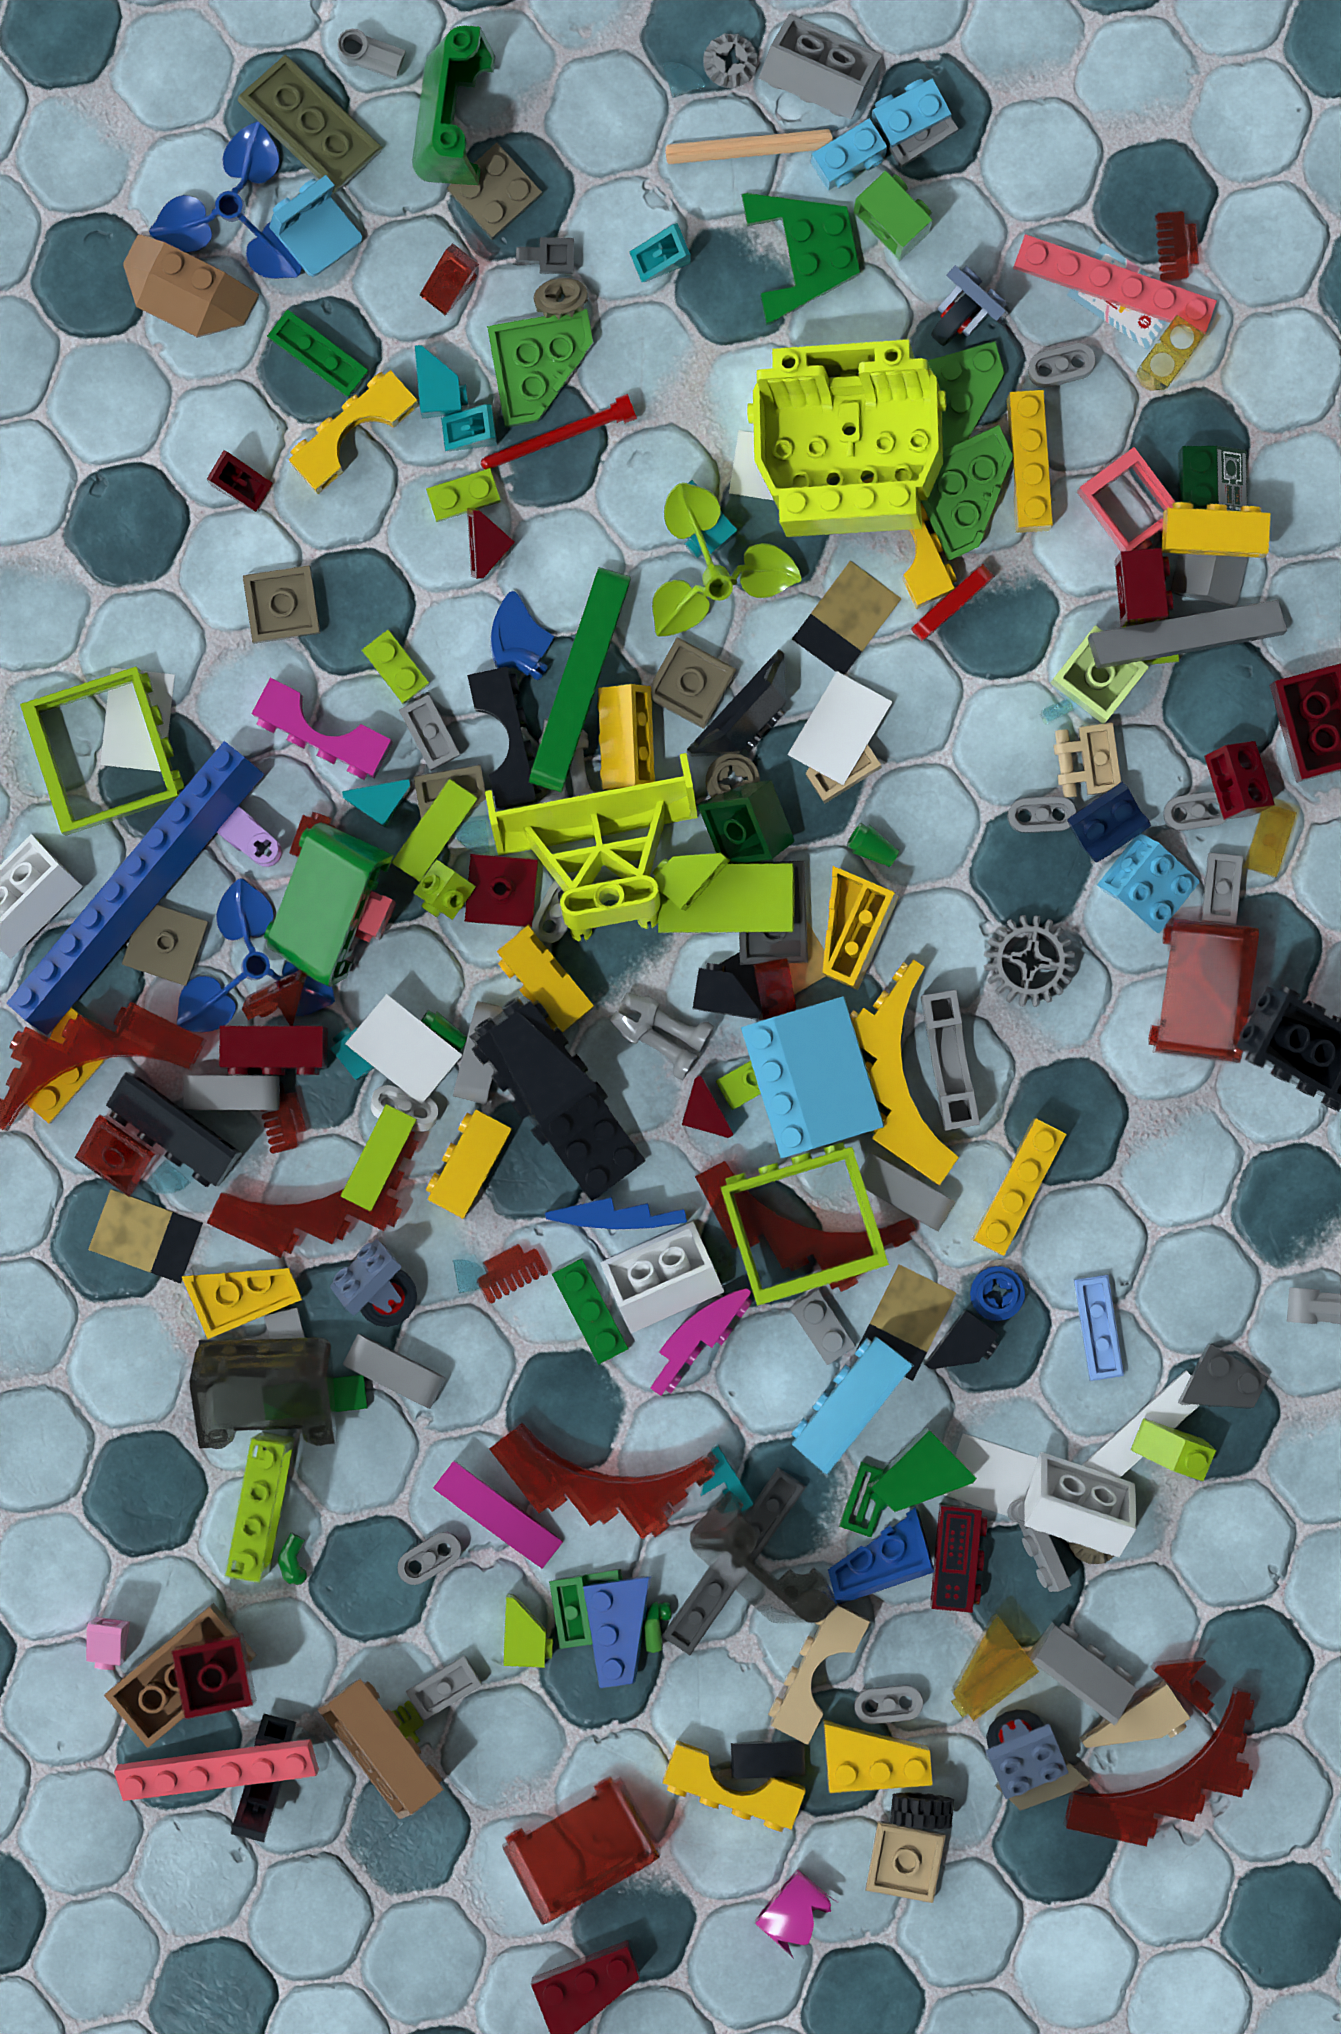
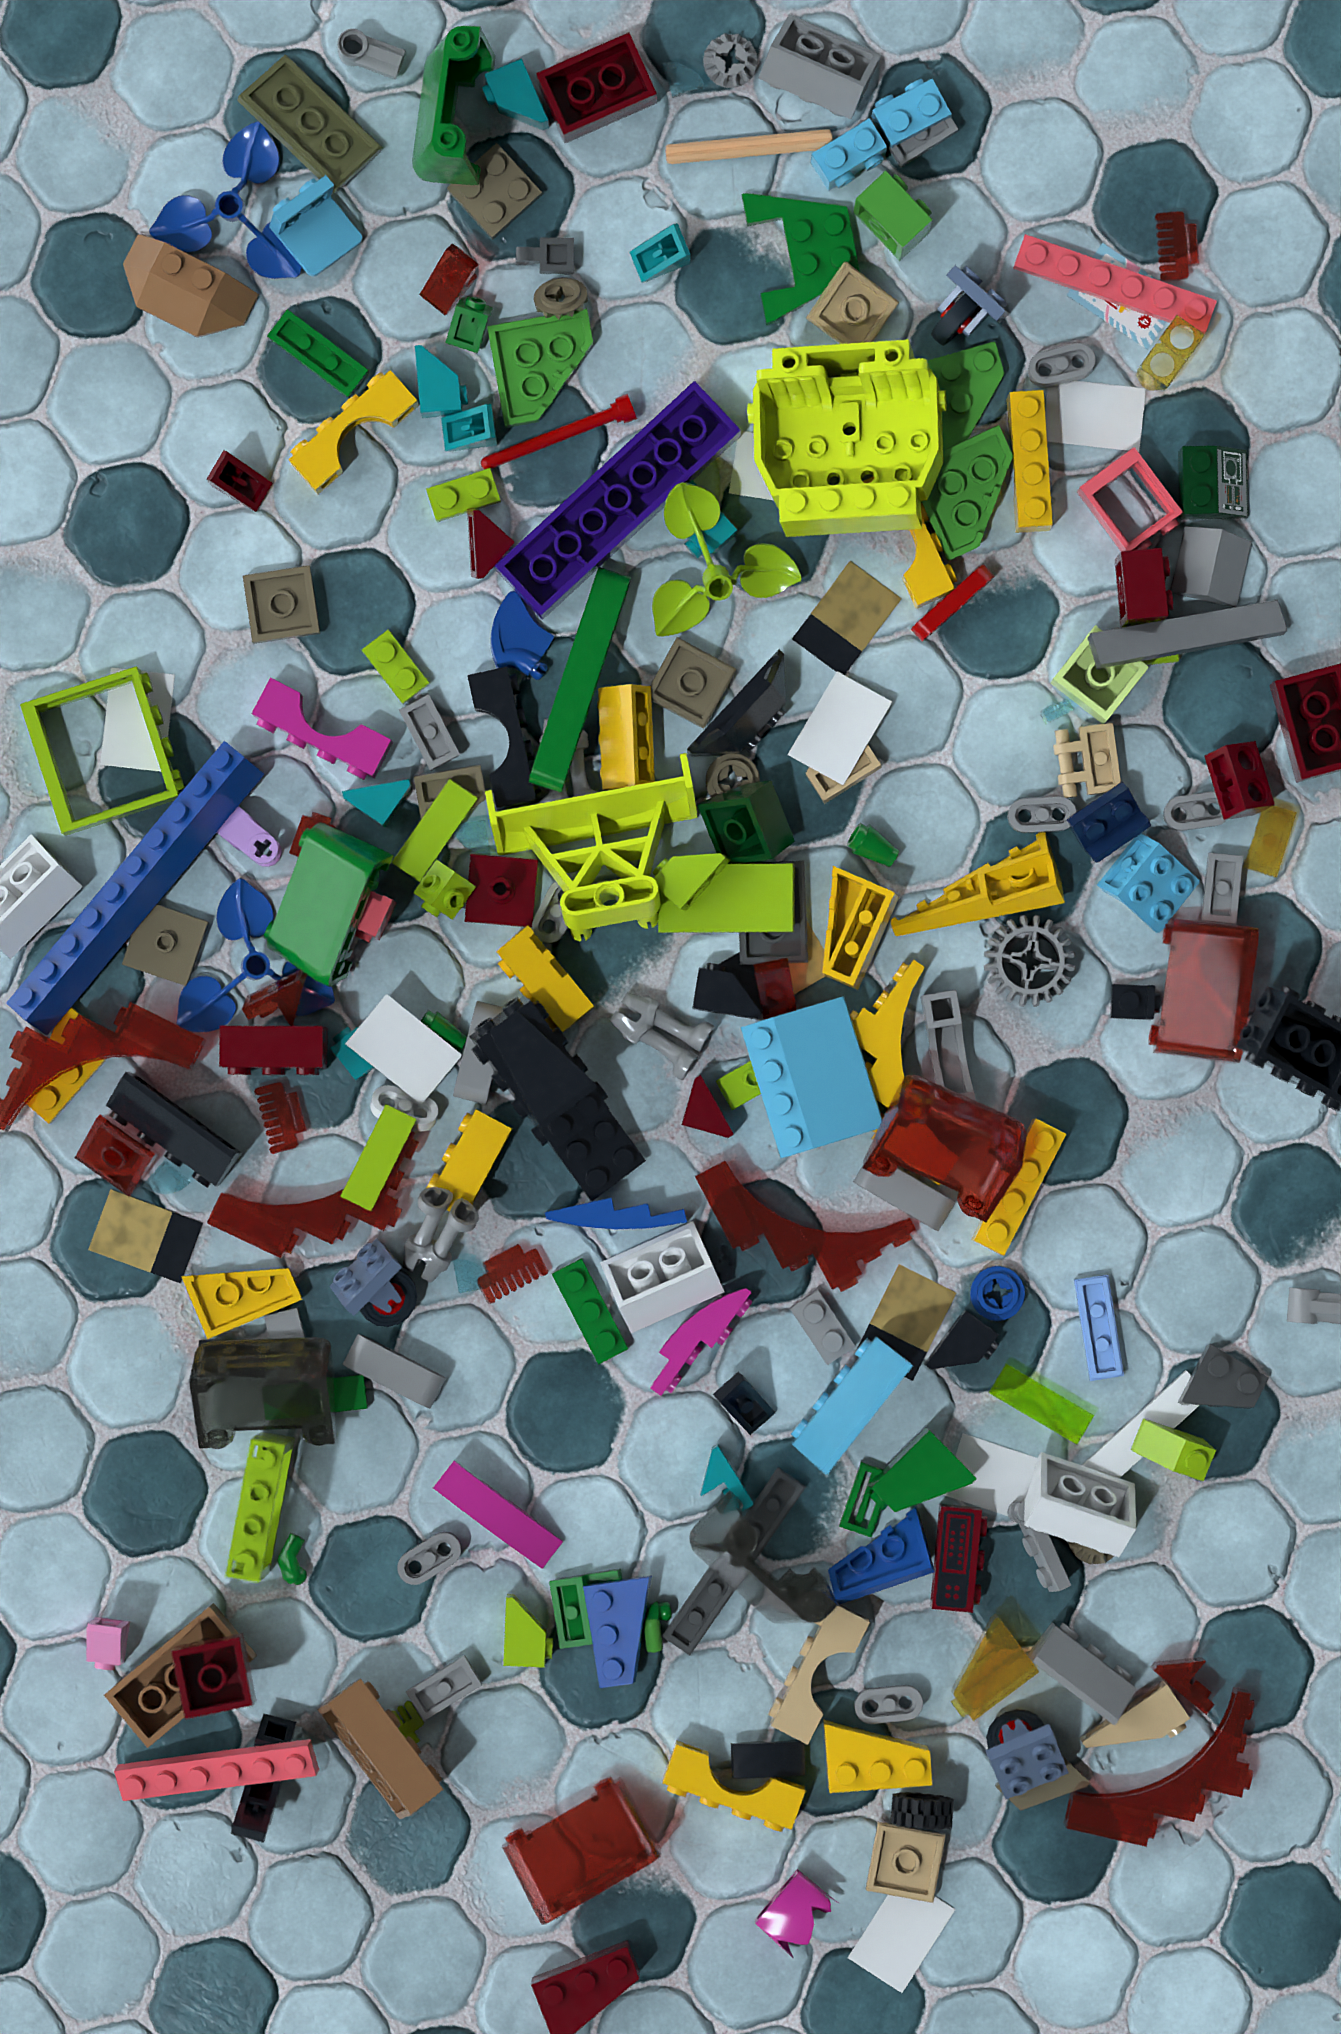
(231, 1092): light grey beam -> none
(422, 1246): none -> light grey piece
(469, 323): none -> green bracket
(515, 94): none -> teal slope
(596, 88): none -> dark red brick
(617, 500): none -> dark purple brick
(642, 1500): clear red arch -> none
(744, 1403): none -> black slope
(802, 1164): lime window -> none
(852, 307): none -> tan plate
(900, 1938): none -> white sticker
(949, 1143): none -> clear red windscreen
(1011, 886): none -> yellow wedge
(1041, 1403): none -> clear neon green tile
(1095, 415): none -> white sticker
(1134, 1002): none -> black bracket
(1216, 531): yellow brick -> none

